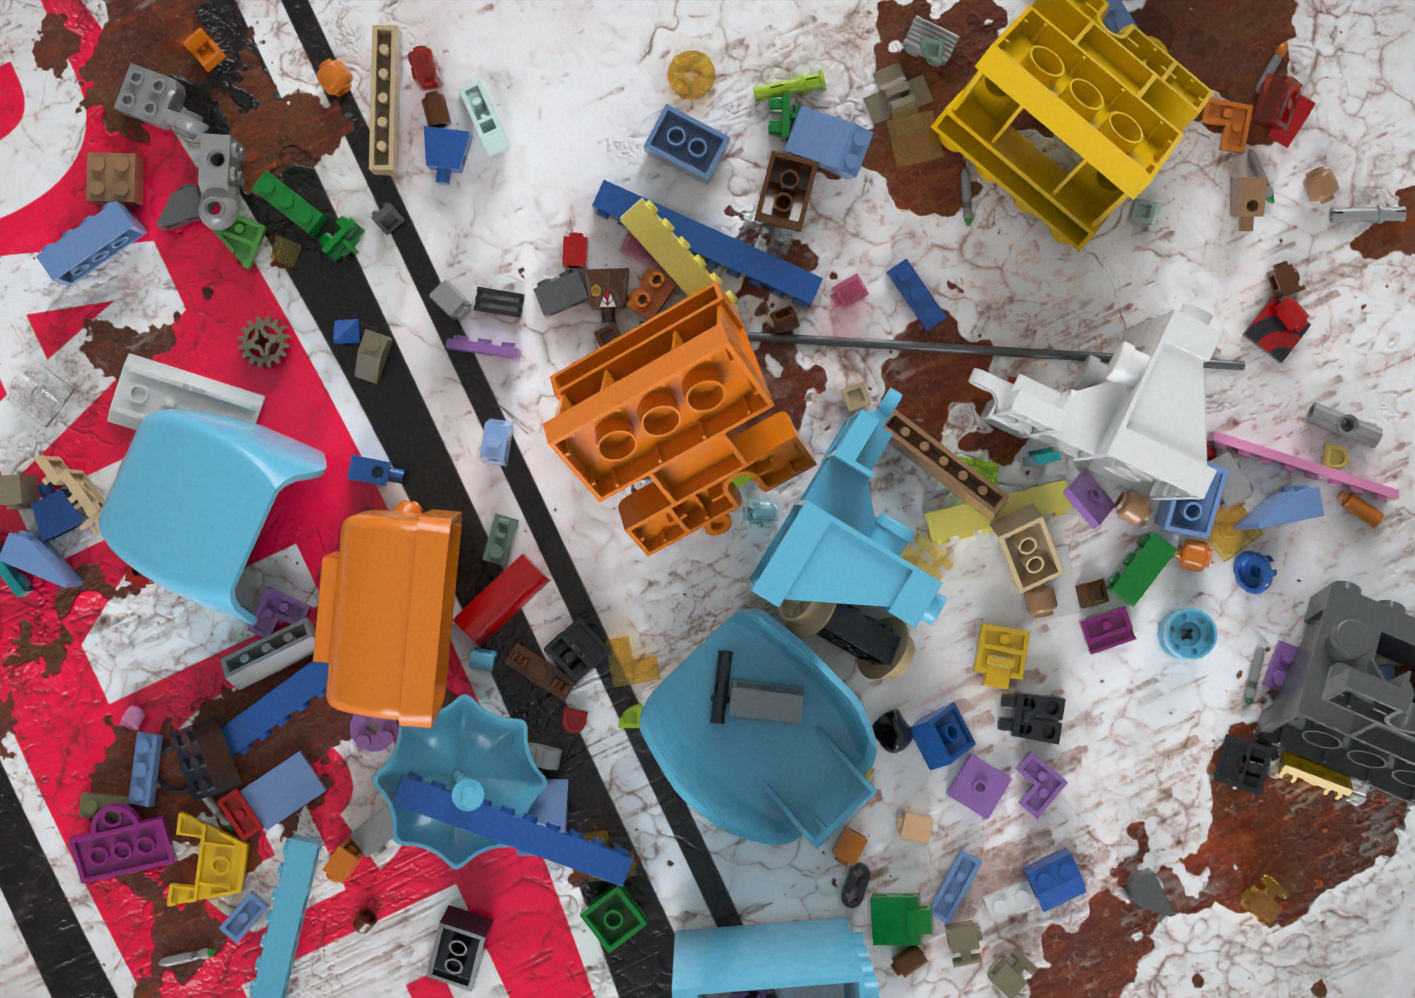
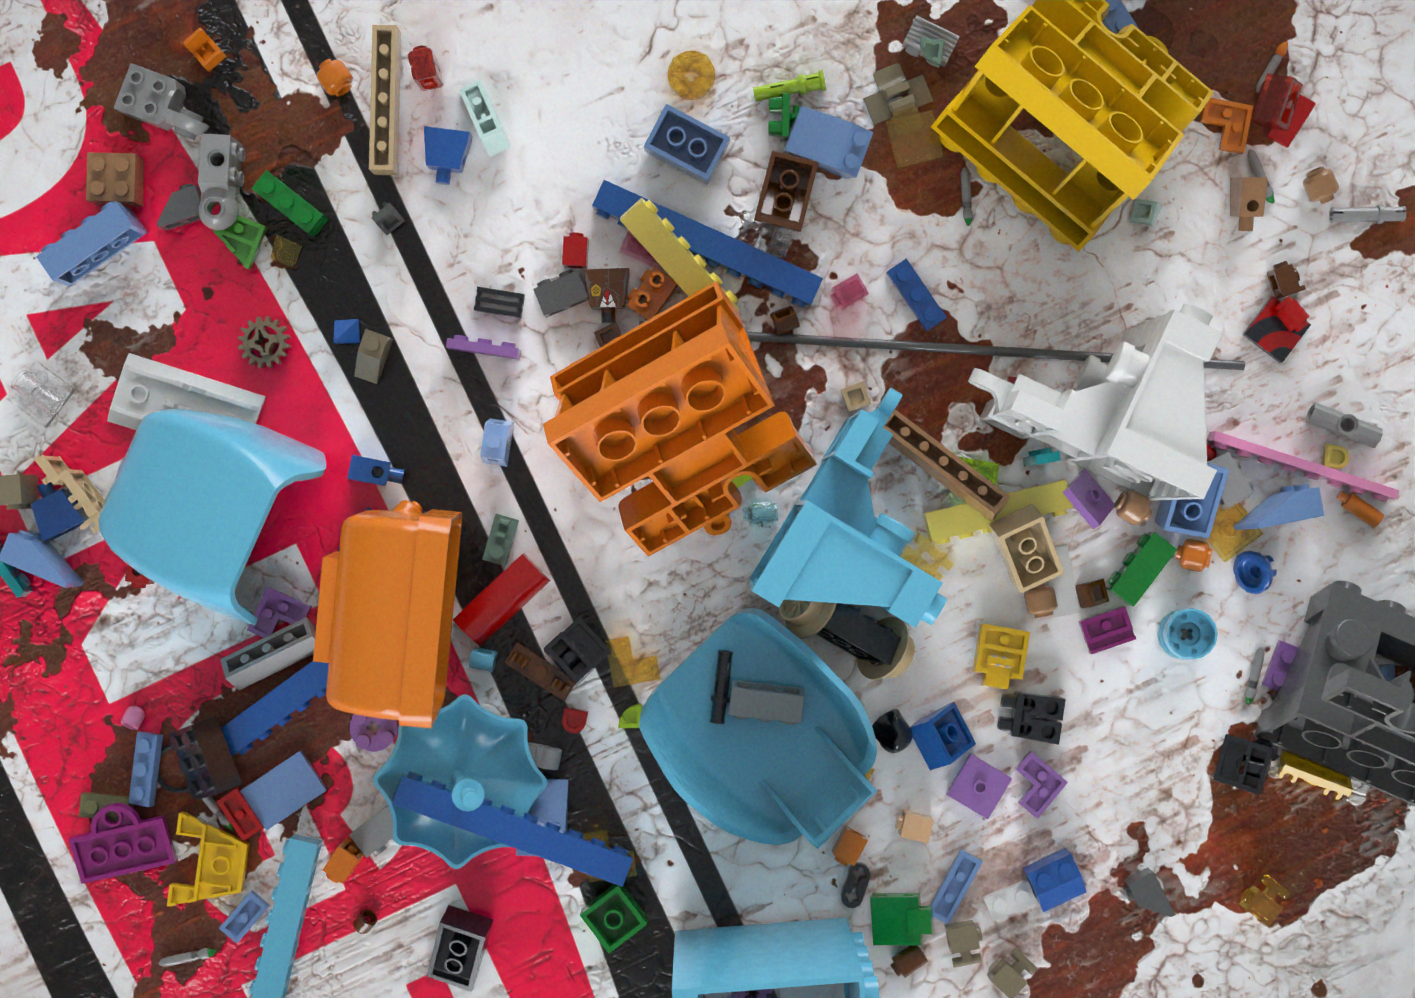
(343, 240): green hips -> none
(436, 110): reddish brown brick -> none
(451, 300): light grey brick -> none

